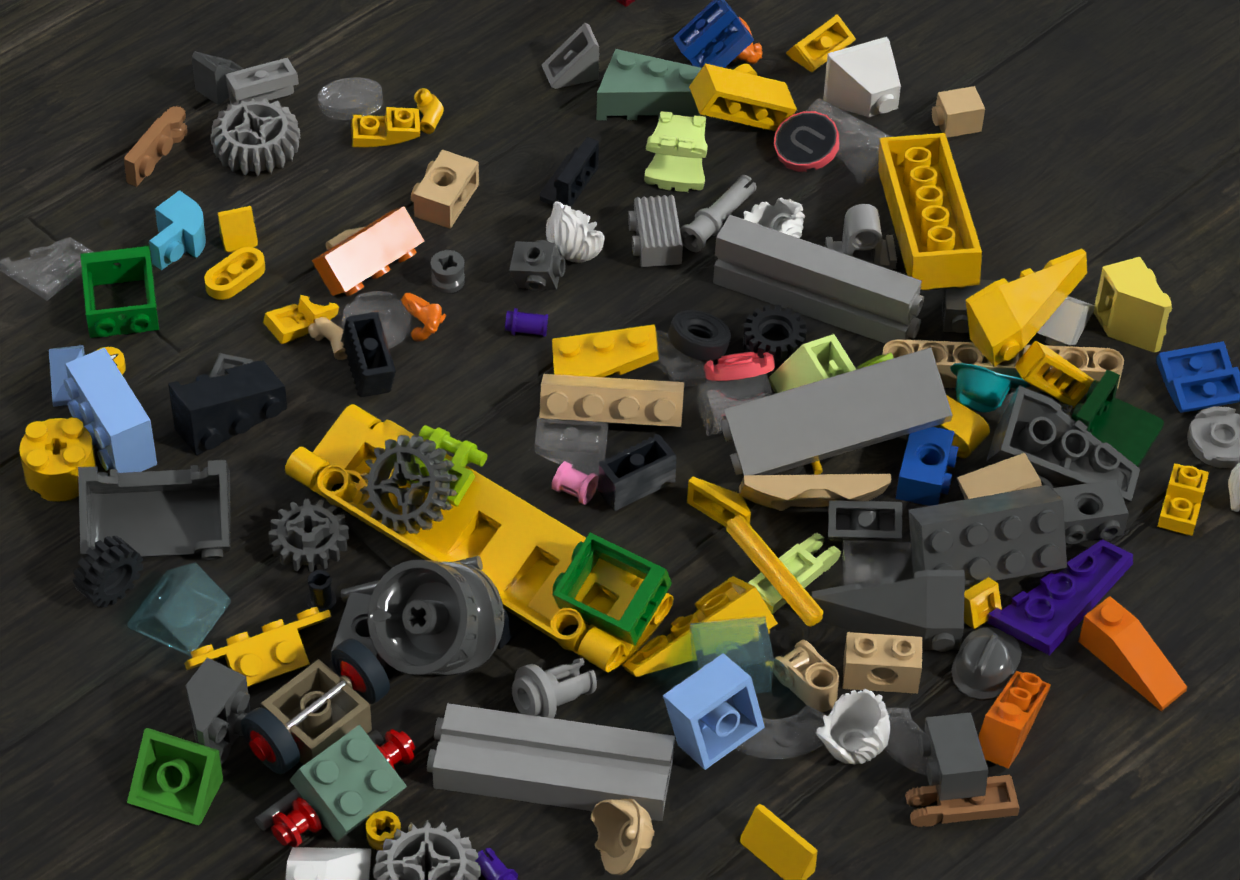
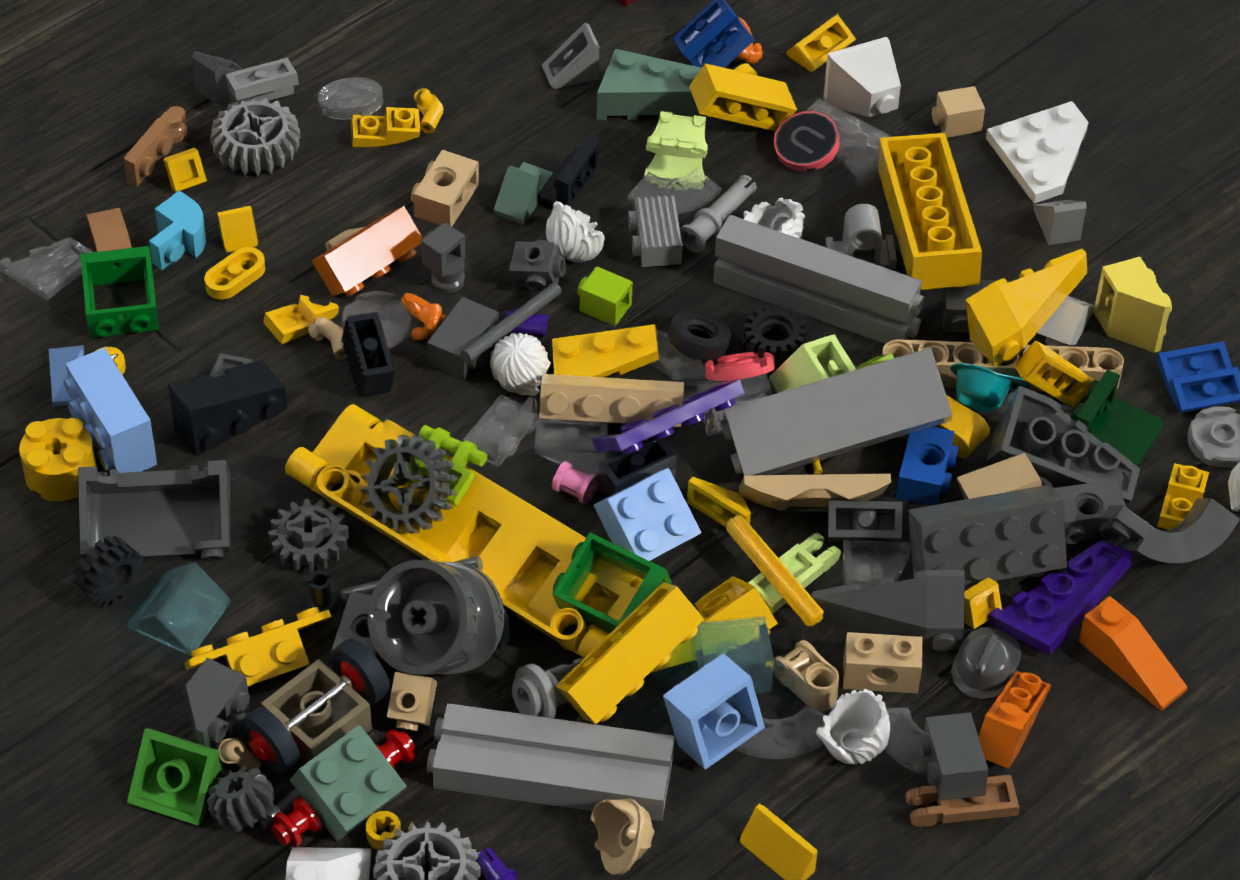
(108, 230): none -> medium nougat slope
(185, 169): none -> yellow tile
(235, 752): none -> tan arm
(241, 799): none -> dark grey gear
(411, 701): none -> tan brick
(443, 249): none -> dark grey plate
(459, 330): none -> dark grey brick
(503, 428): none -> clear bracket
(510, 322): none -> dark grey bar
(519, 363): none -> white hair
(521, 192): none -> sand green slope
(605, 296): none -> lime brick
(630, 653): none -> yellow brick
(648, 516): none -> light blue brick
(663, 420): none -> dark purple wing
(689, 190): none -> clear tile
(1041, 148): none -> white plate
(1061, 220): none -> light grey slope
(1196, 536): none -> dark grey arch

